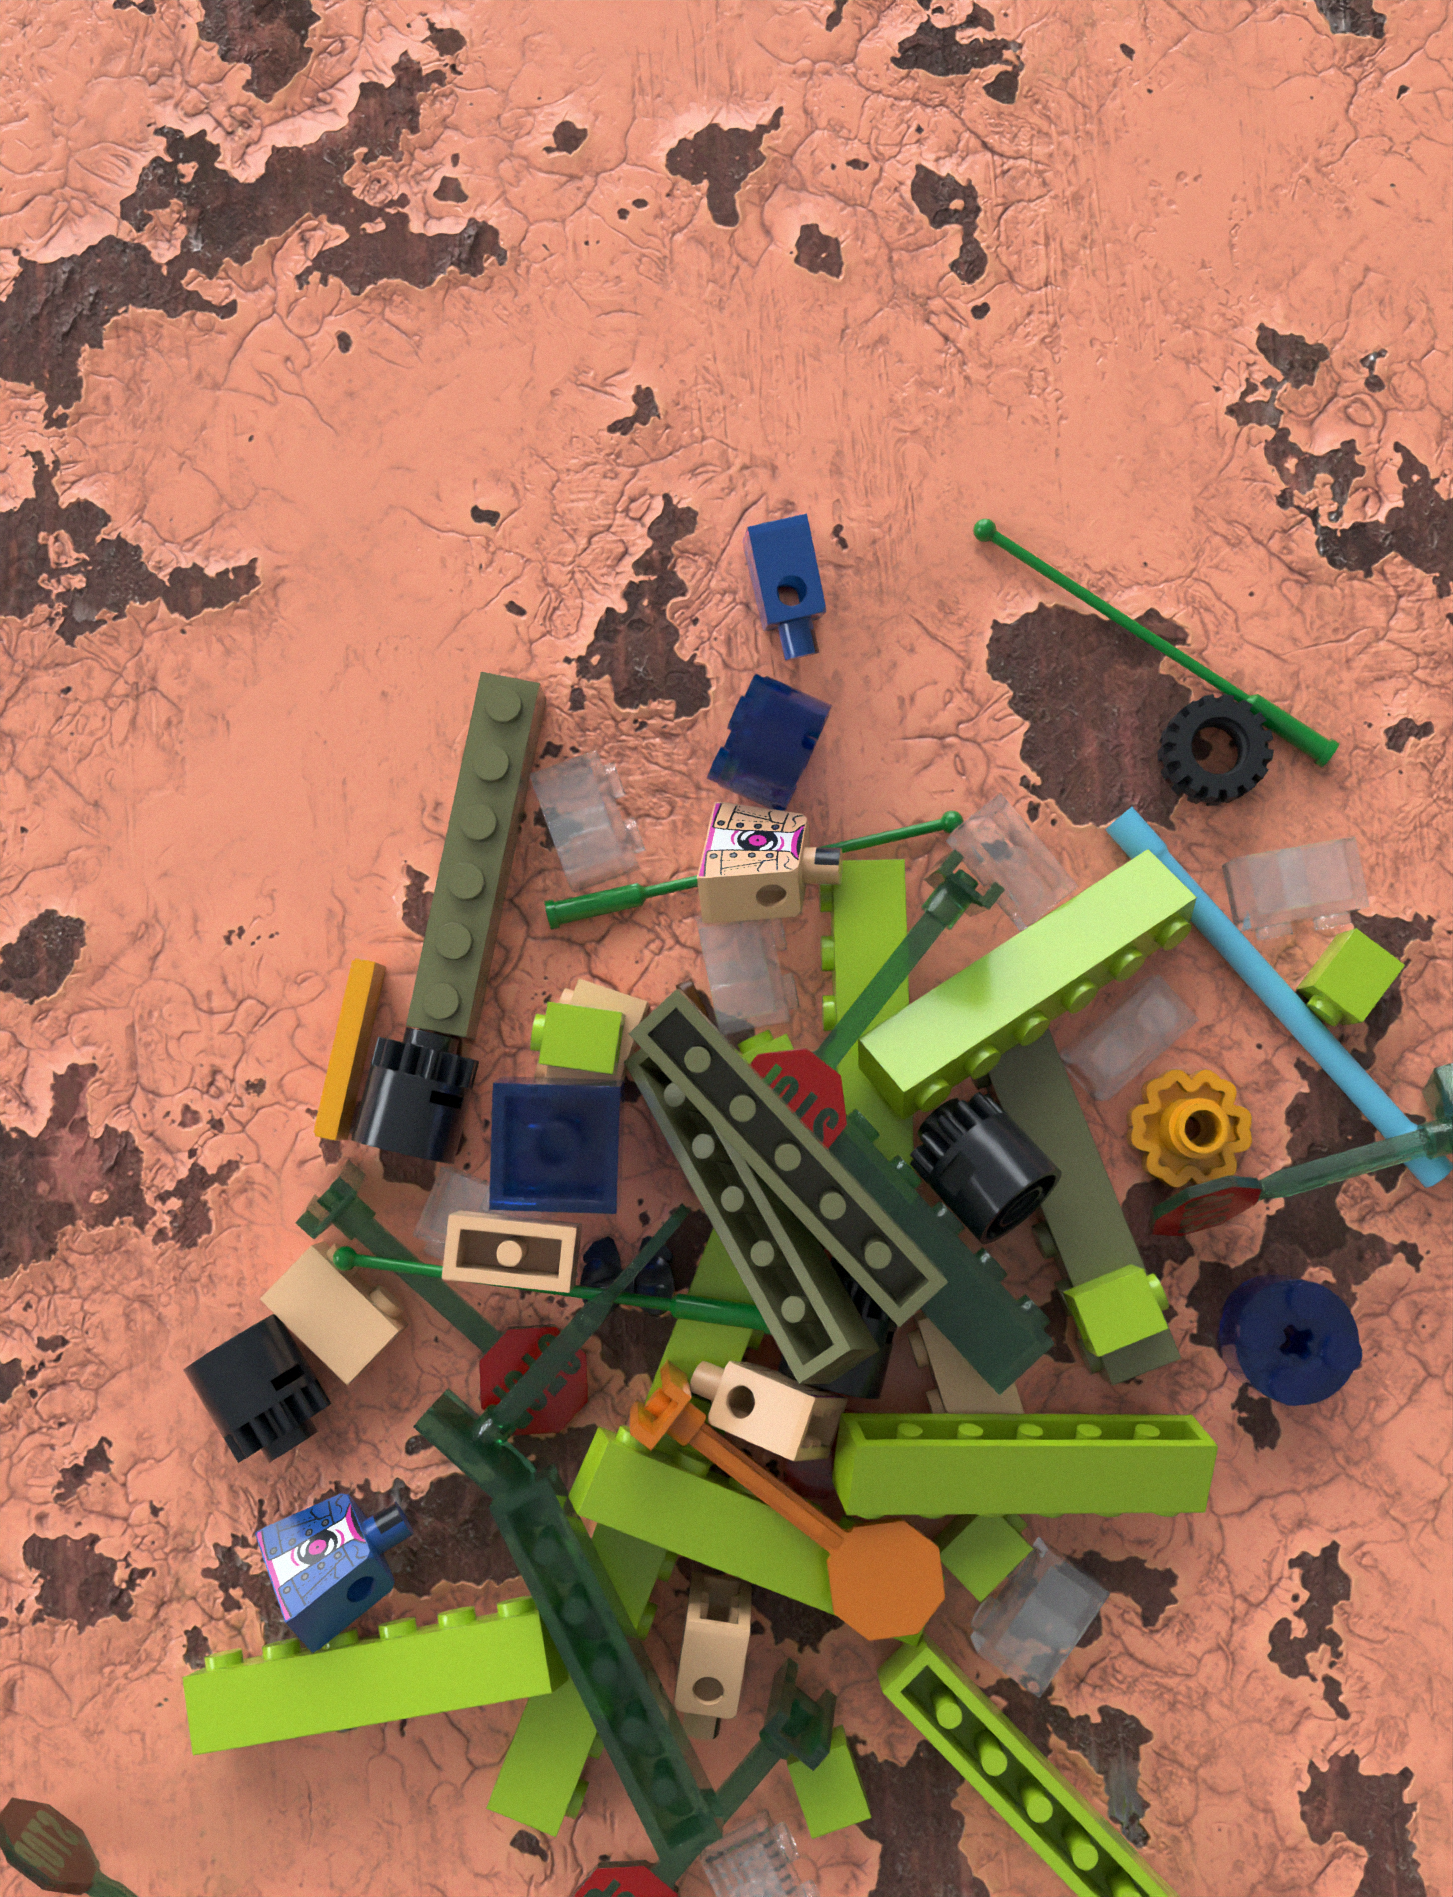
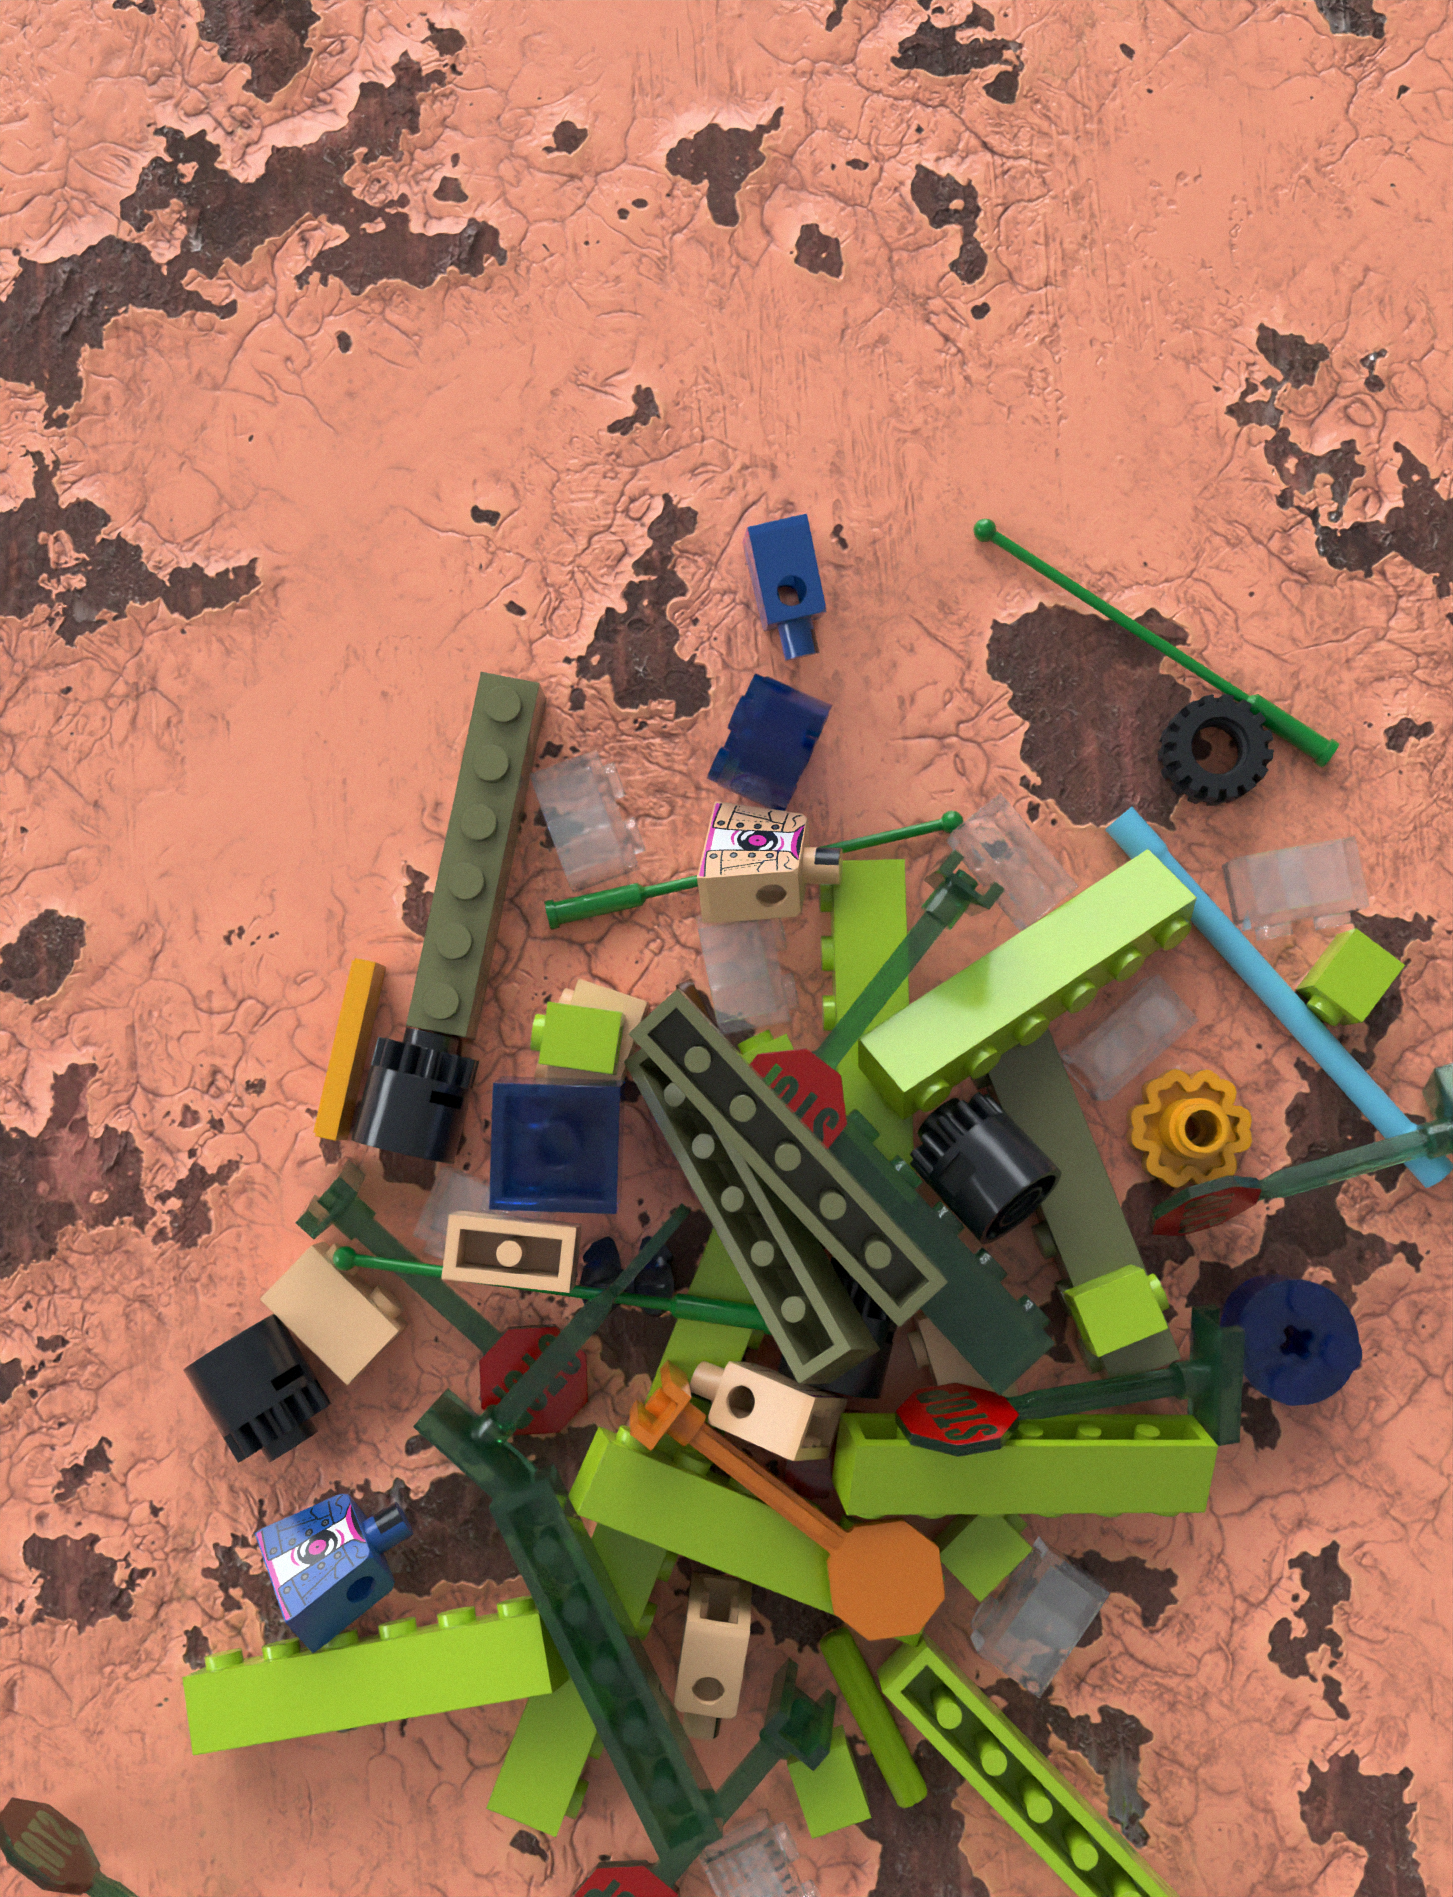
(873, 1717): none -> lime axle
(976, 1420): none -> clear green piece

